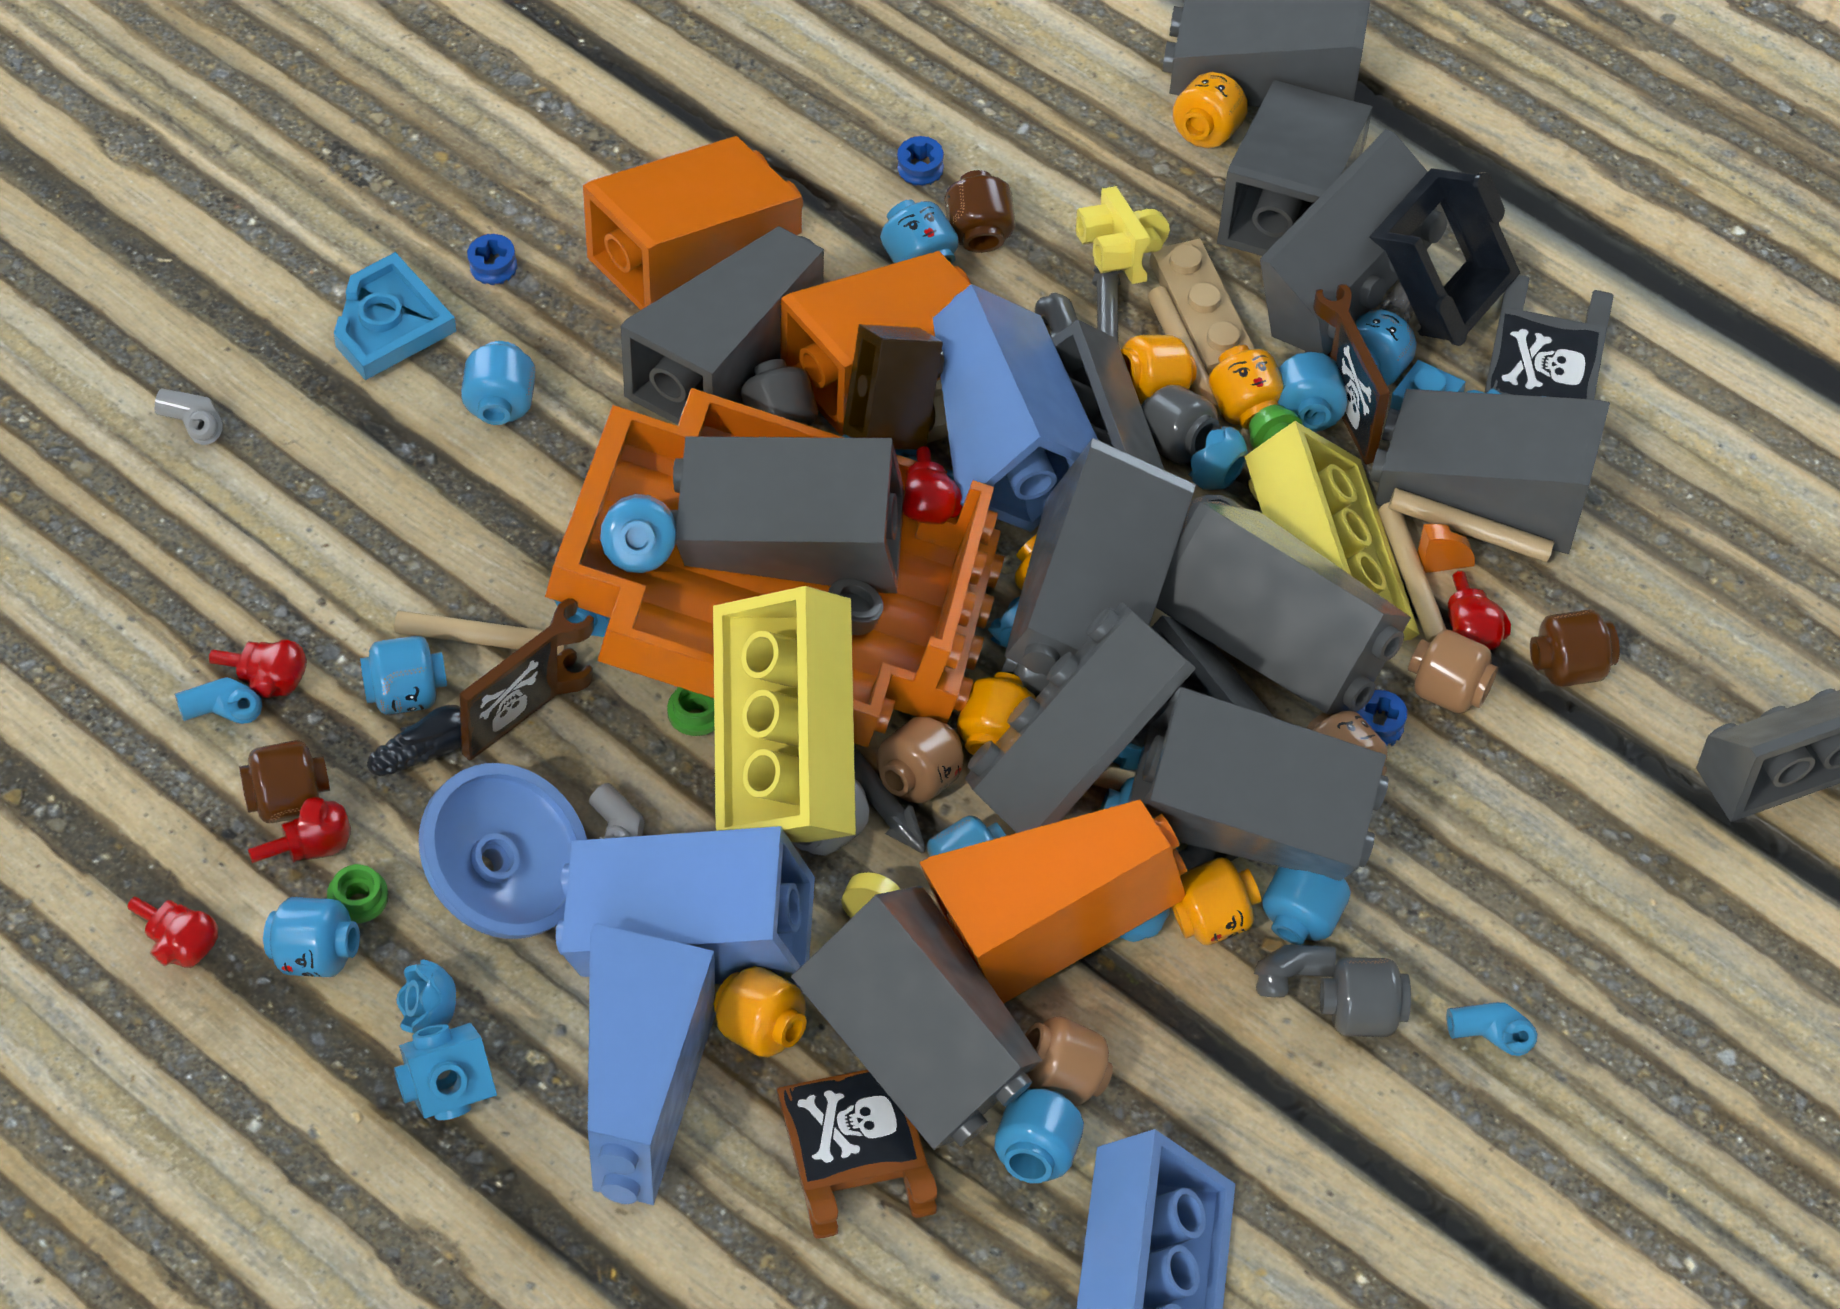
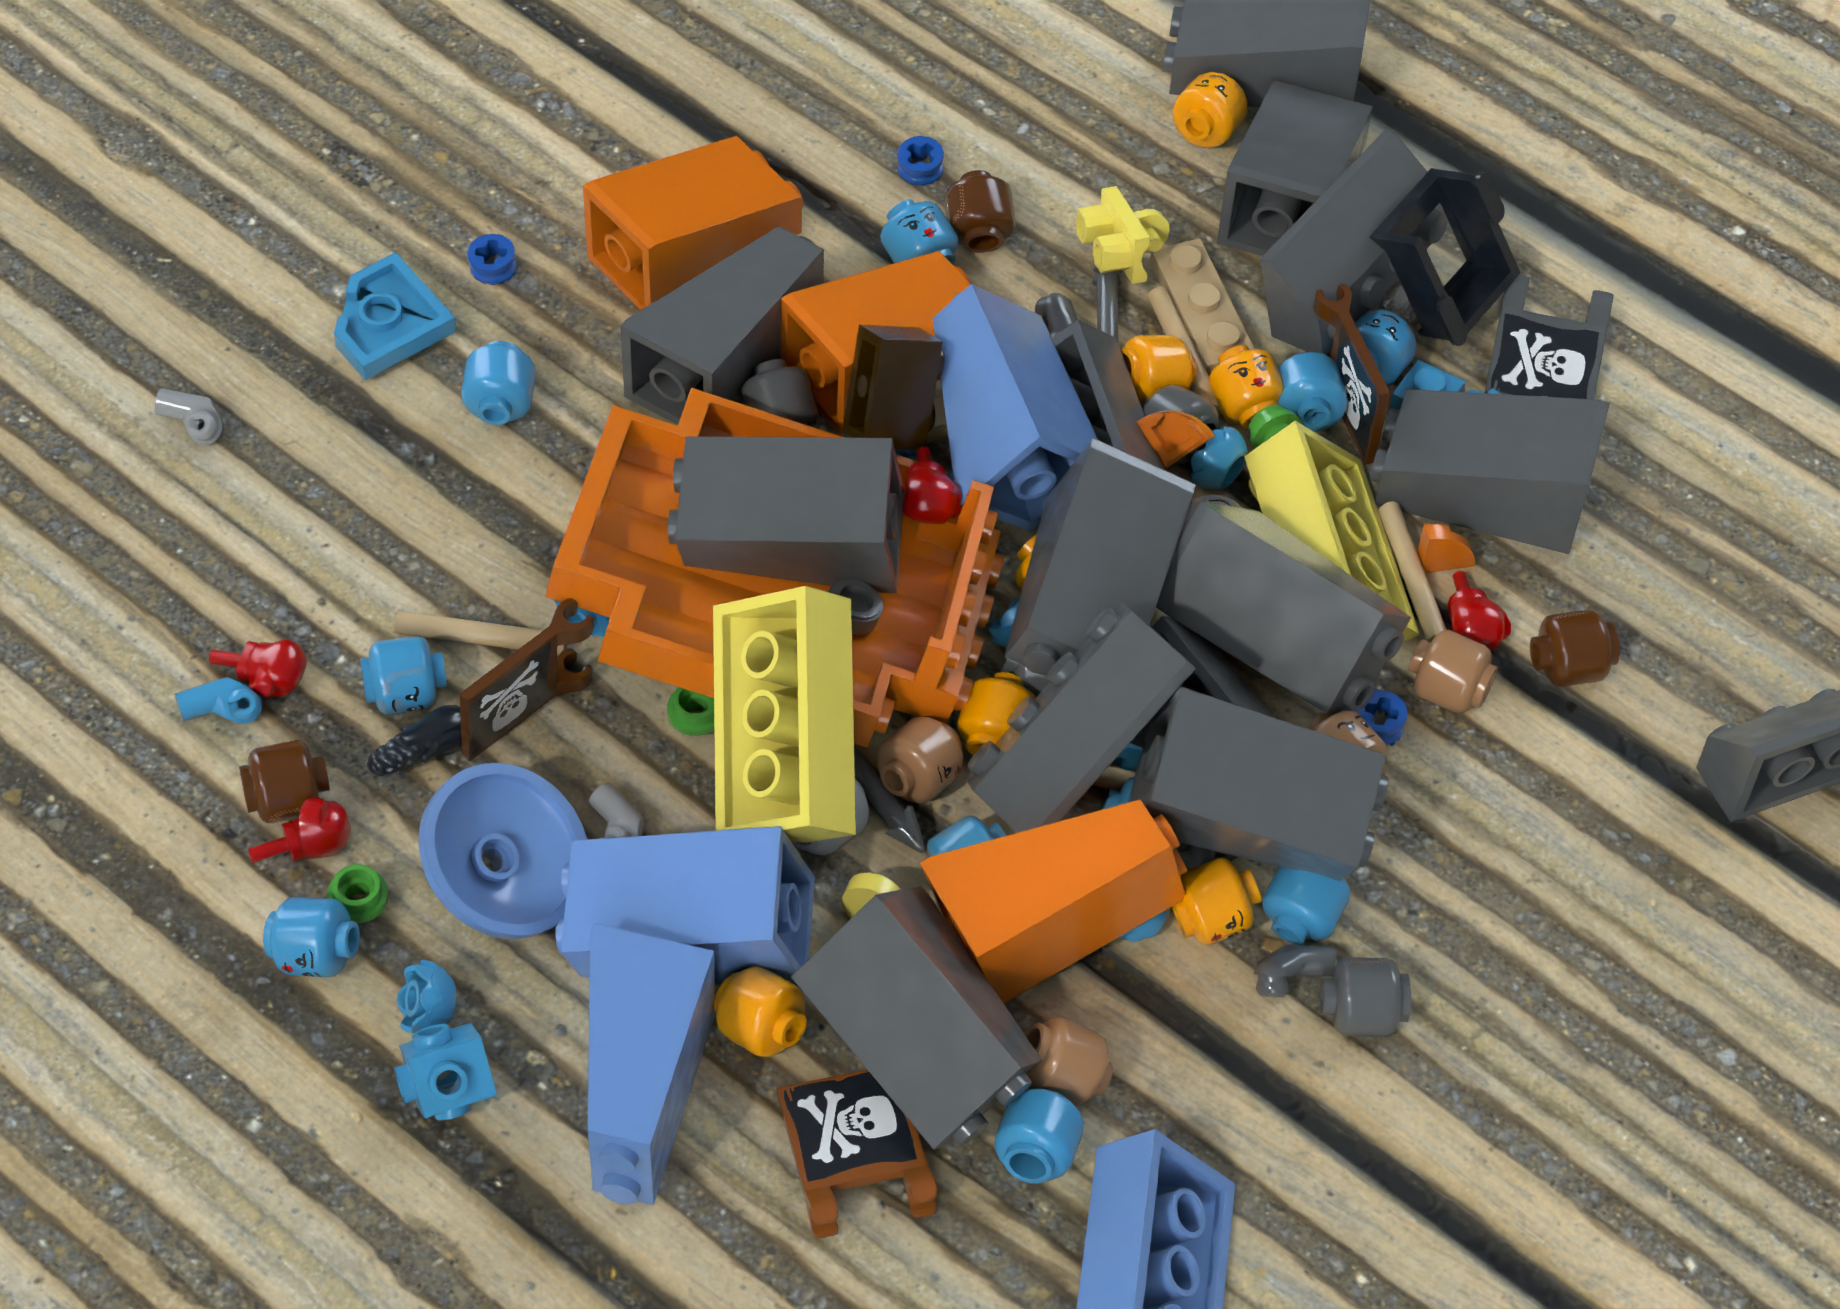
(179, 933): red piece -> none
(638, 533): dark azure head -> none
(1174, 434): none -> orange tile
(1471, 525): tan bar -> none
(1496, 1023): dark azure arm -> none

